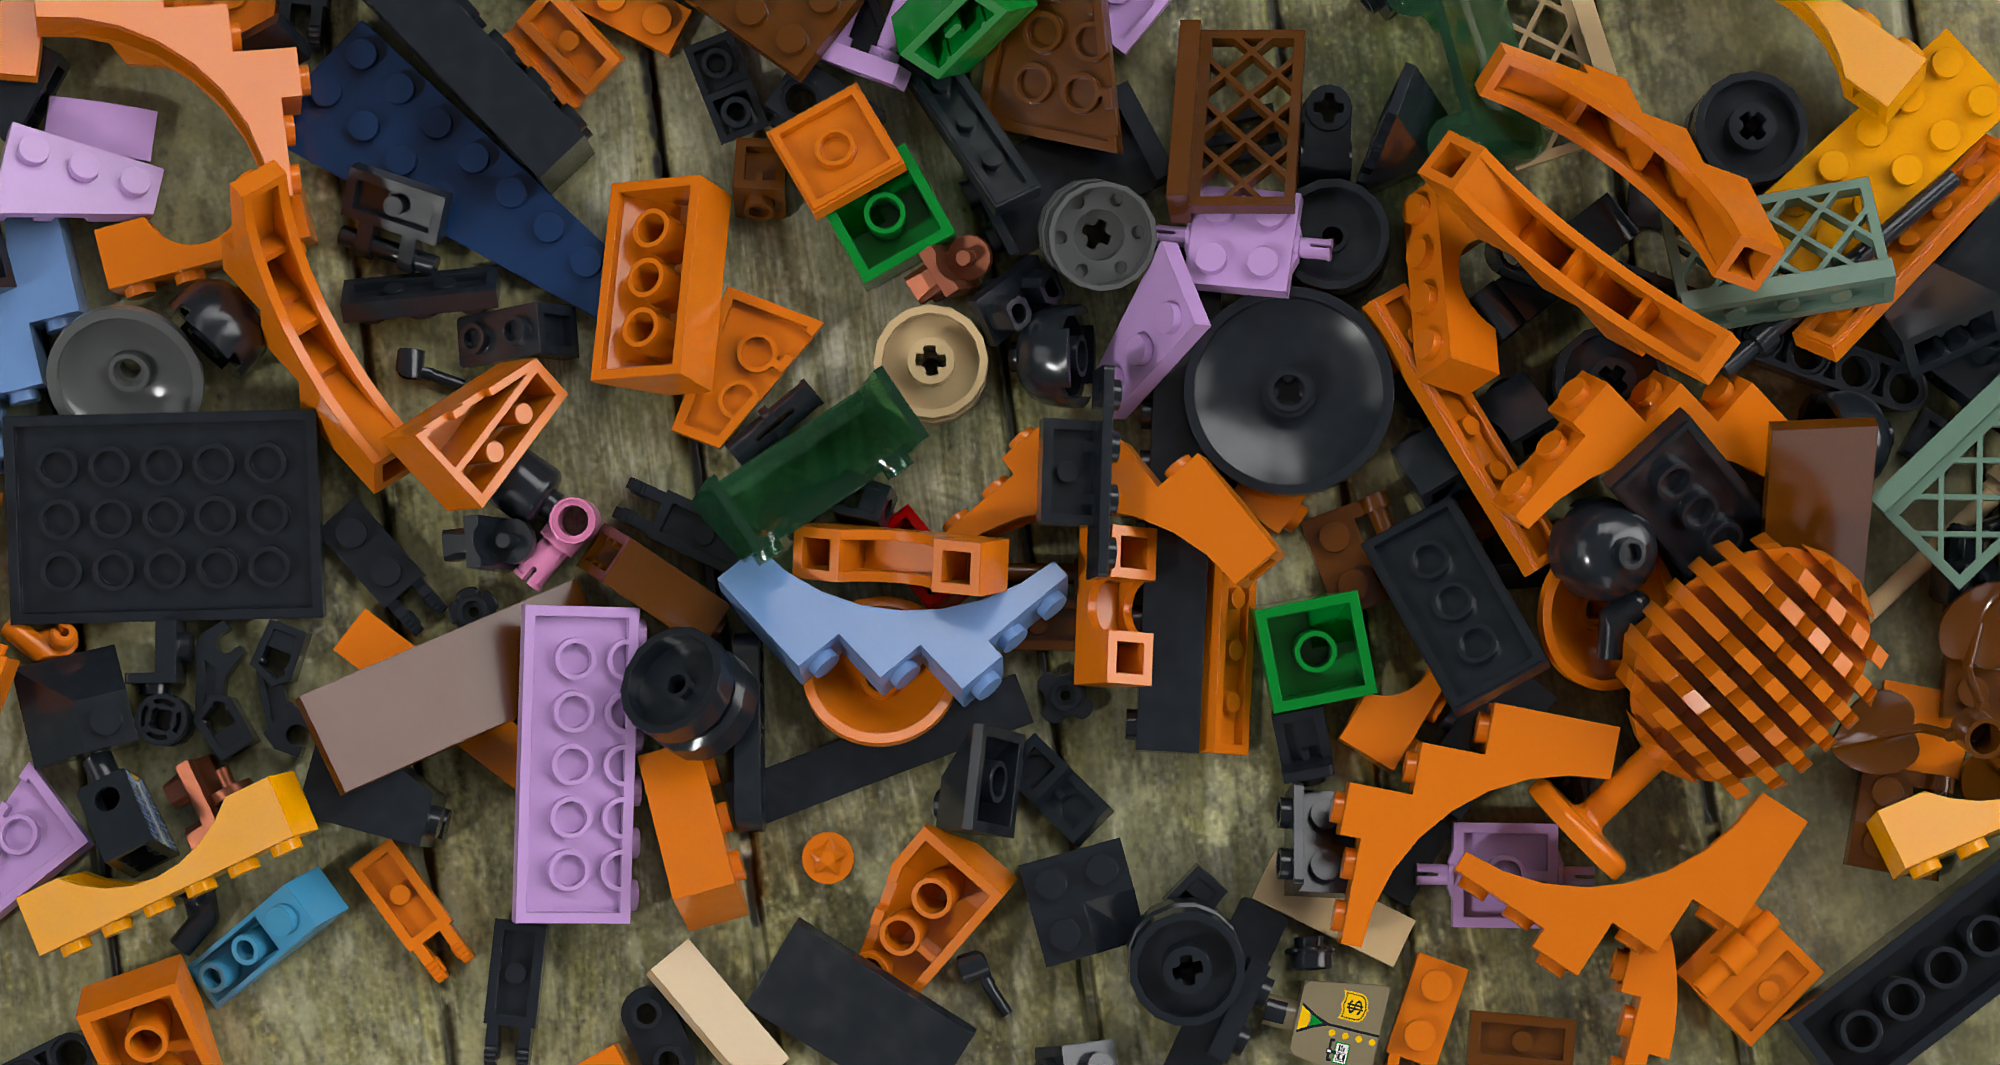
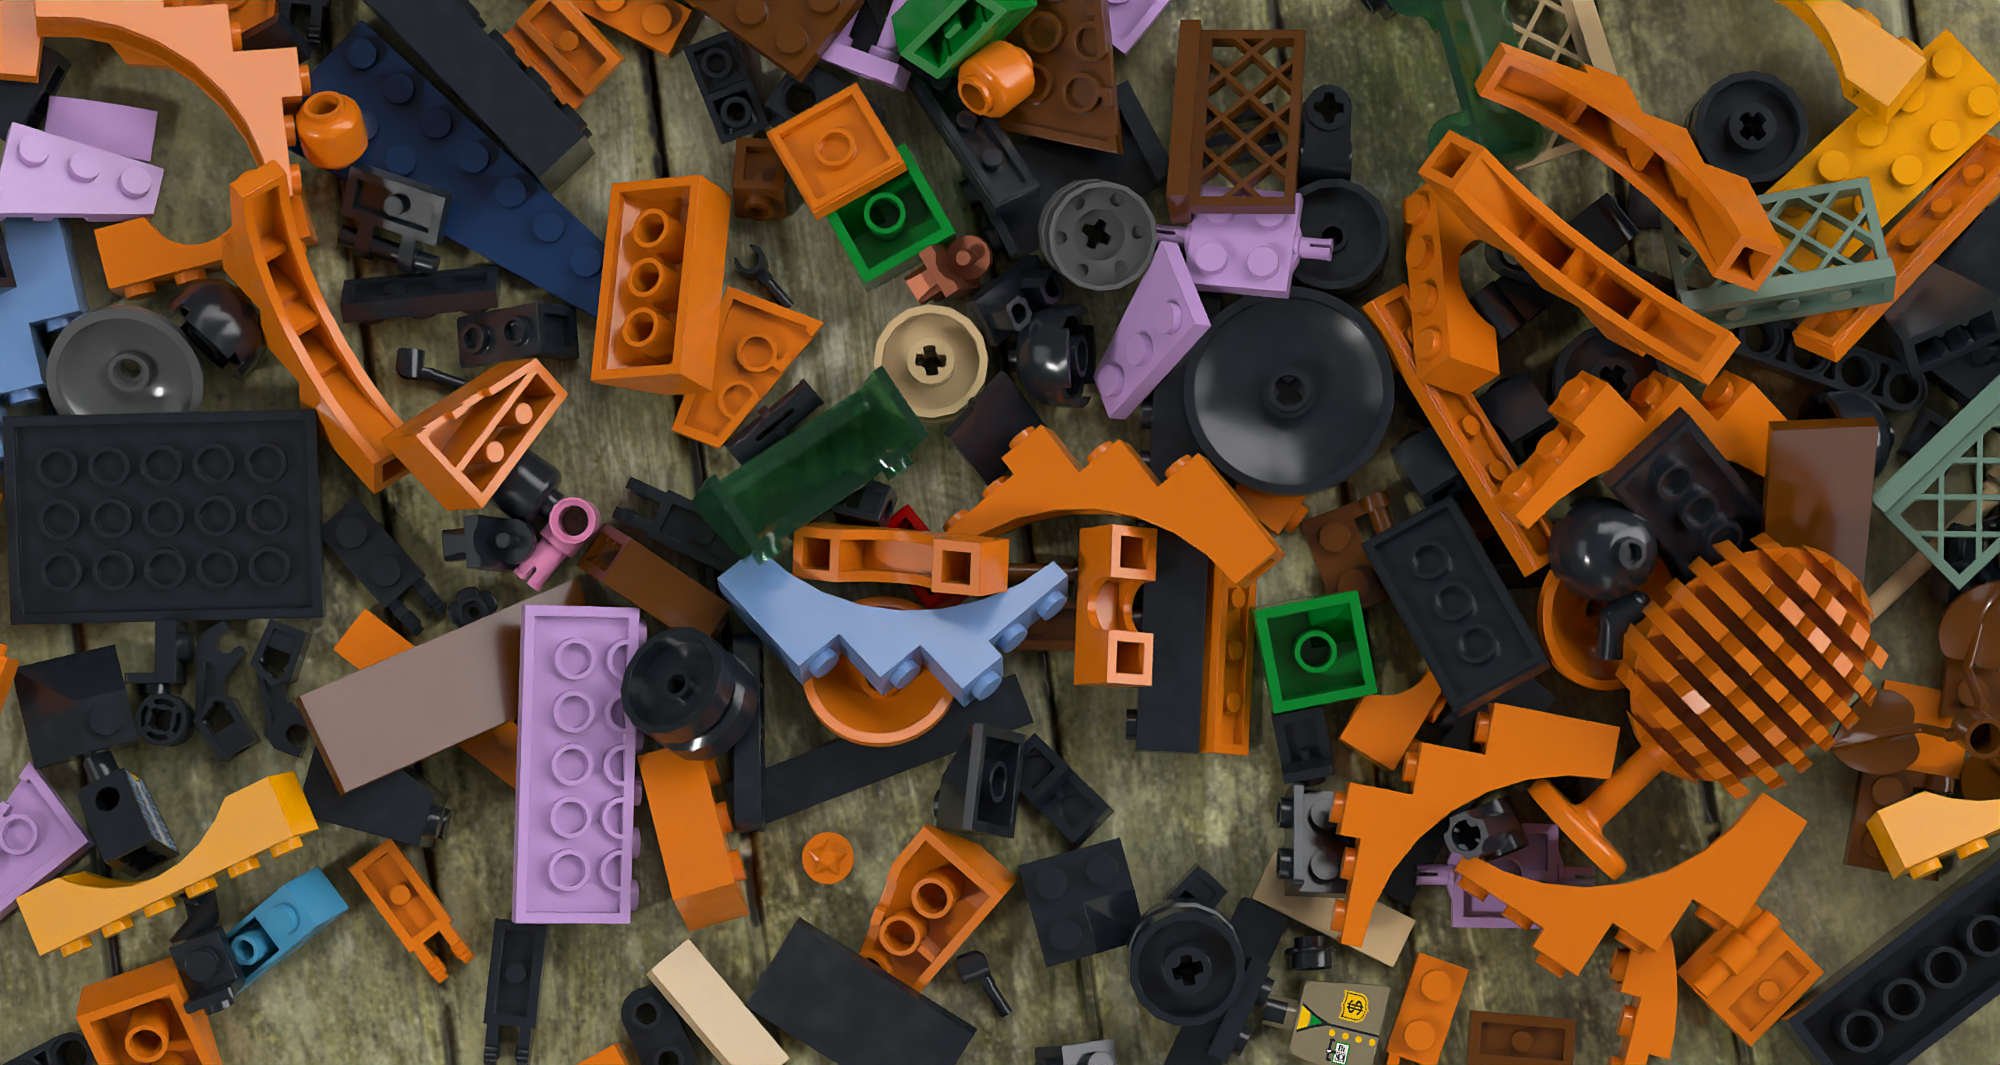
(44, 643): orange arm -> none
(205, 787): copper hips -> none
(208, 971): none -> black bracket
(331, 130): none -> orange head
(764, 277): none -> black hand
(990, 425): none -> black piece
(996, 79): none -> orange head
(1055, 707): black plate -> none
(1077, 472): black bracket -> none
(1401, 134): black wedge -> none
(1486, 831): none -> black piece
(1764, 337): black bar -> none

